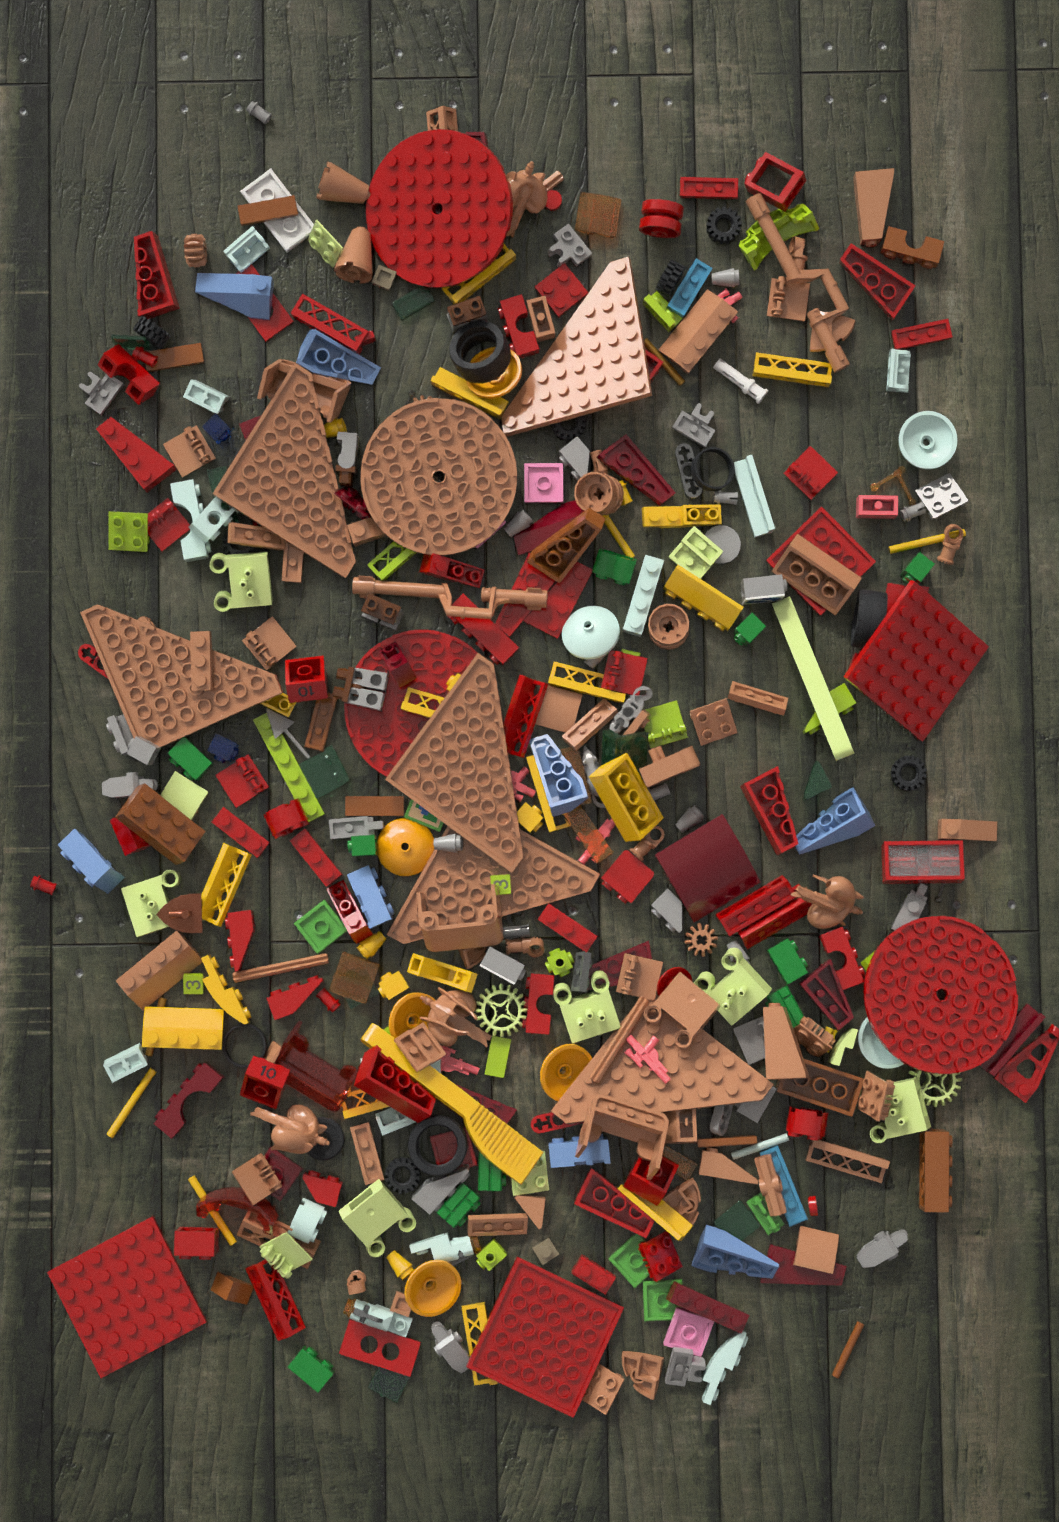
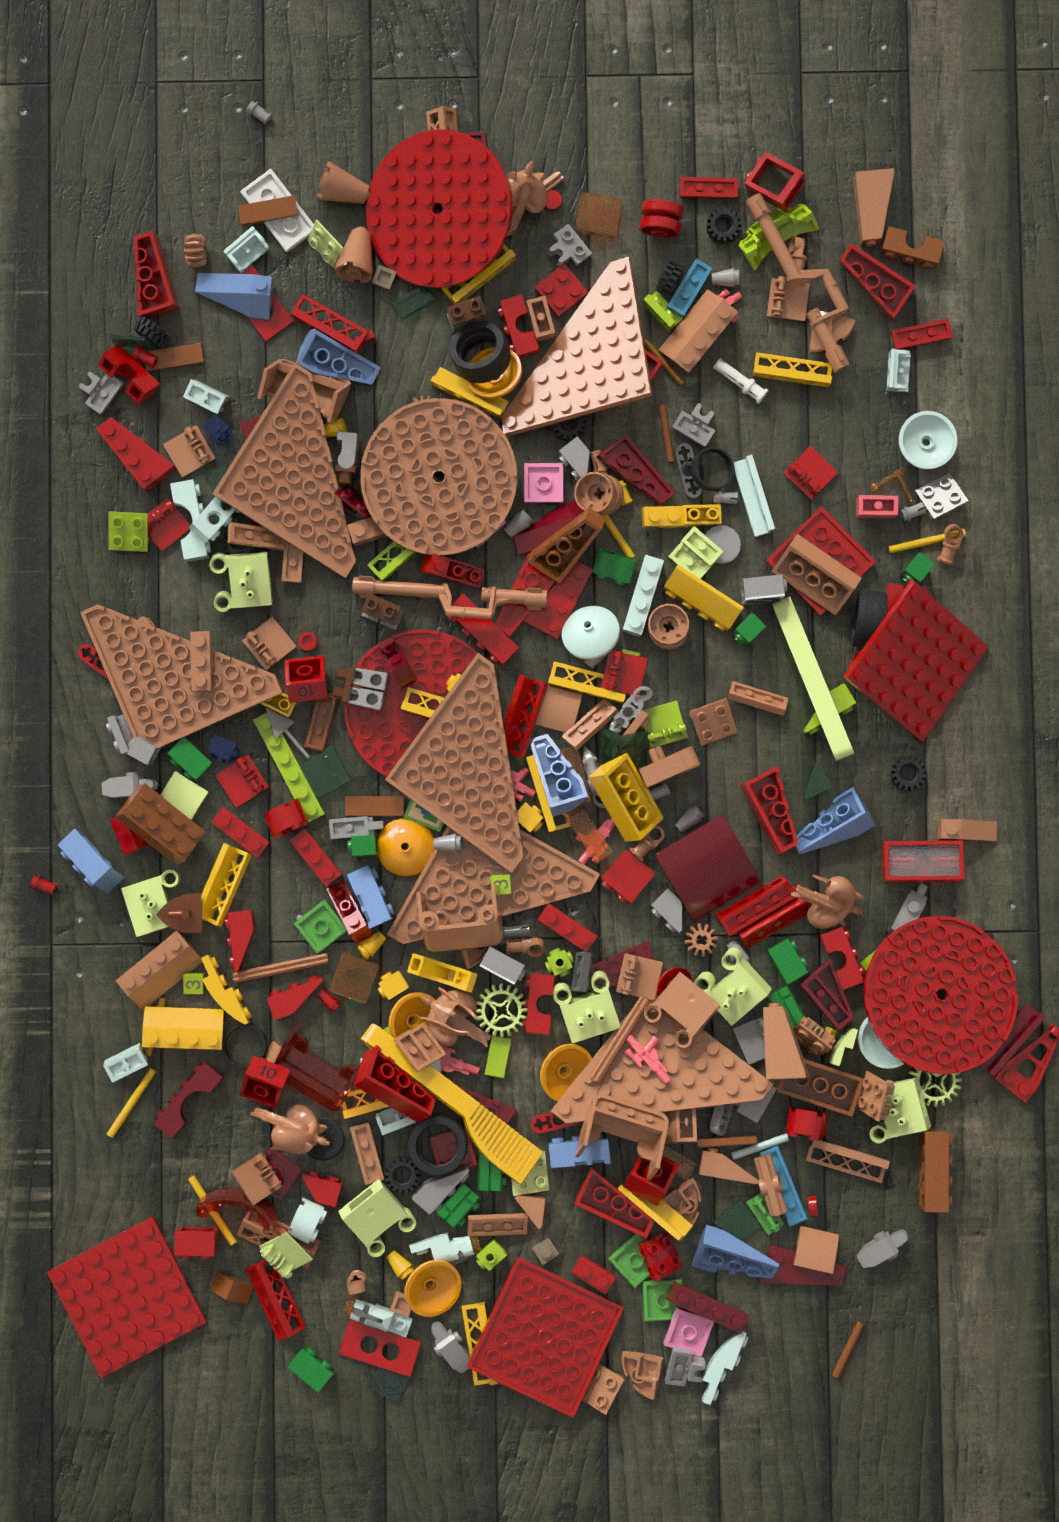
(308, 641): none -> red tile
(666, 433): none -> dark orange bar

